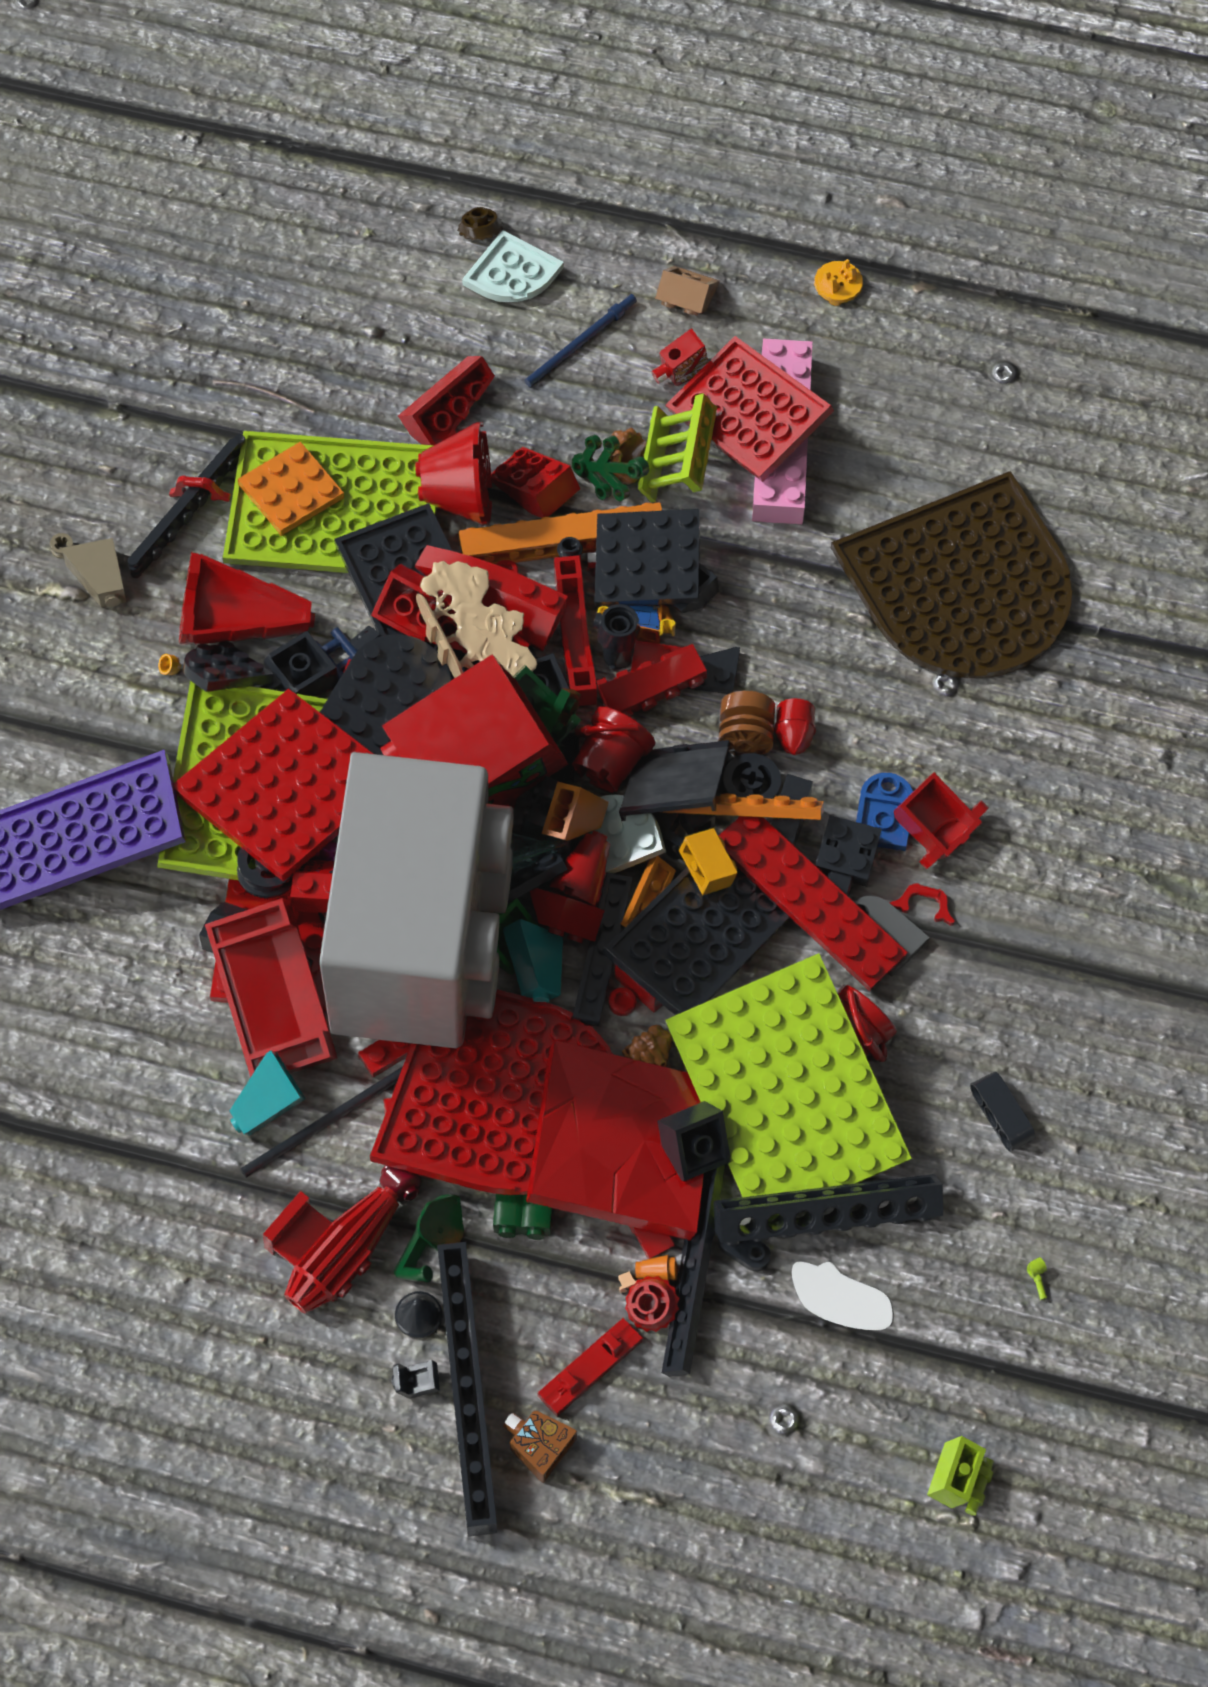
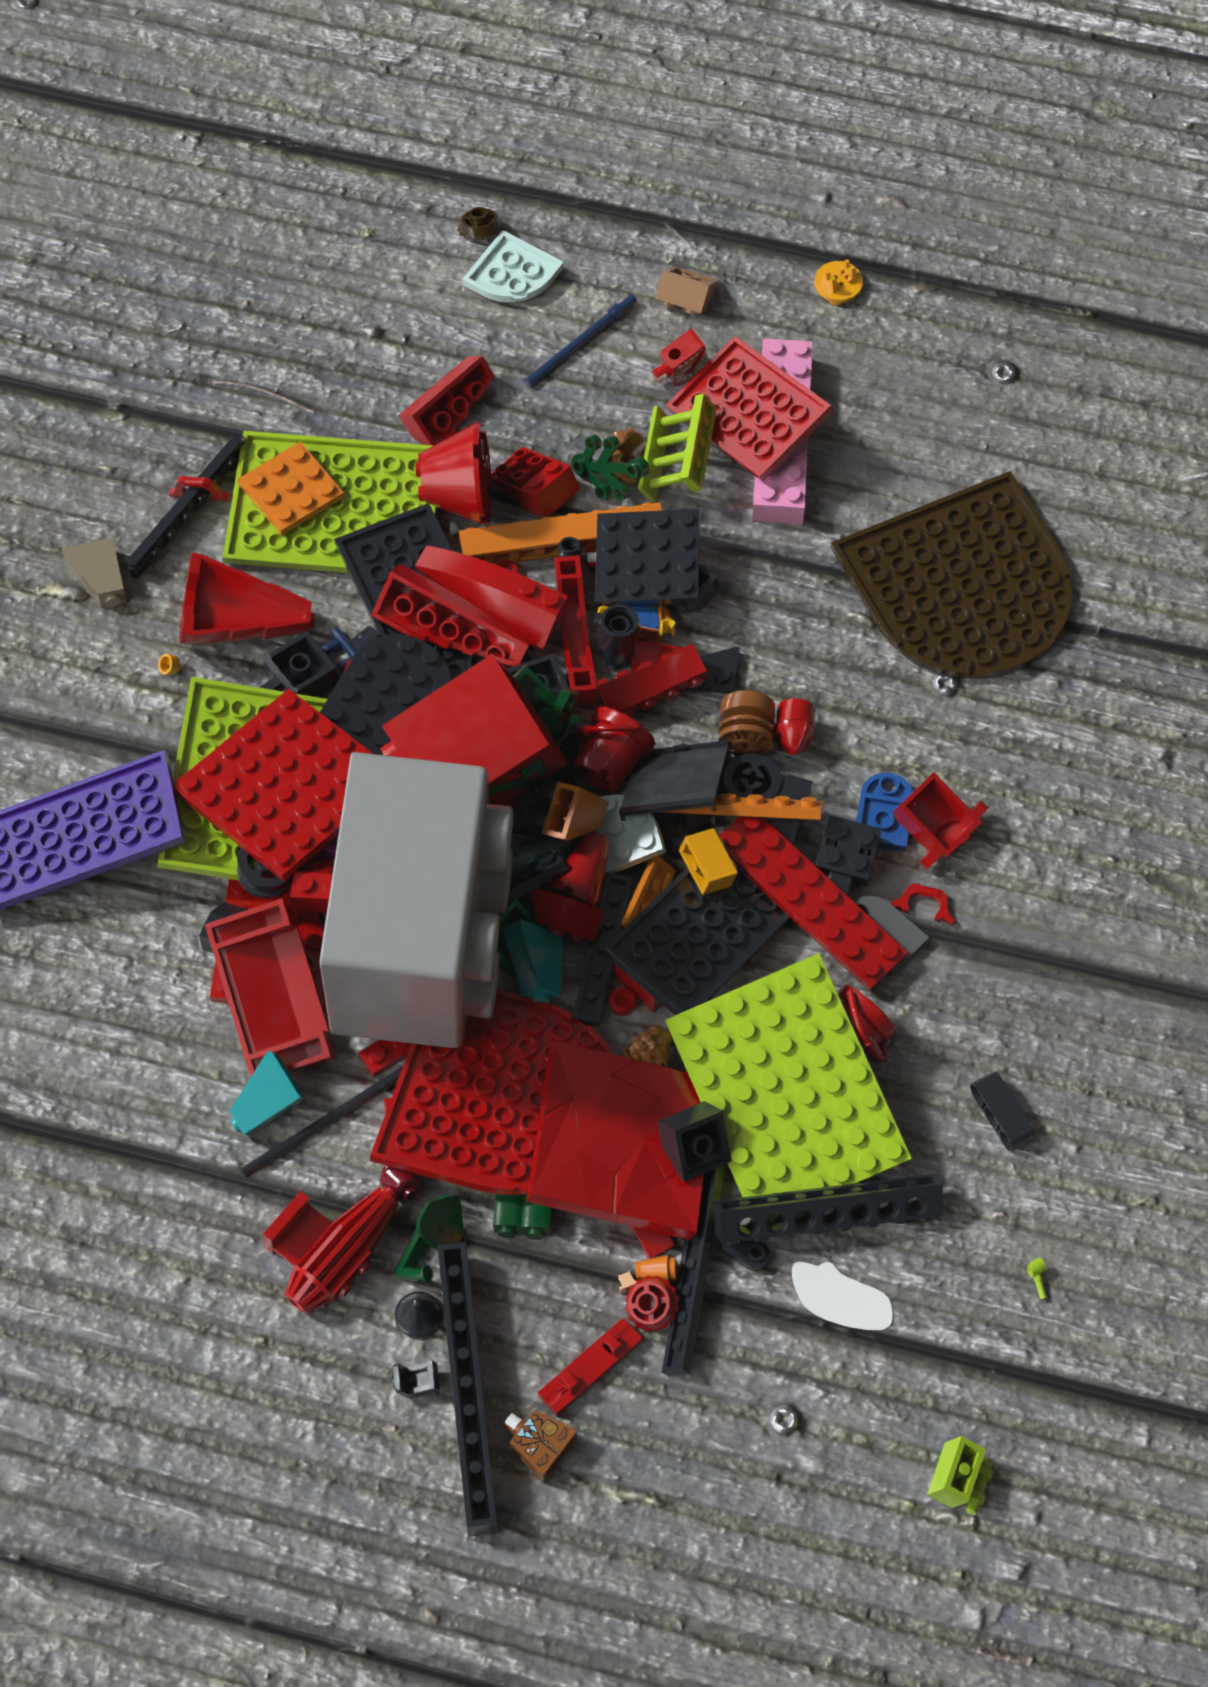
(58, 538): dark tan bush -> none
(223, 668): black plate -> none
(480, 628): tan plant -> none

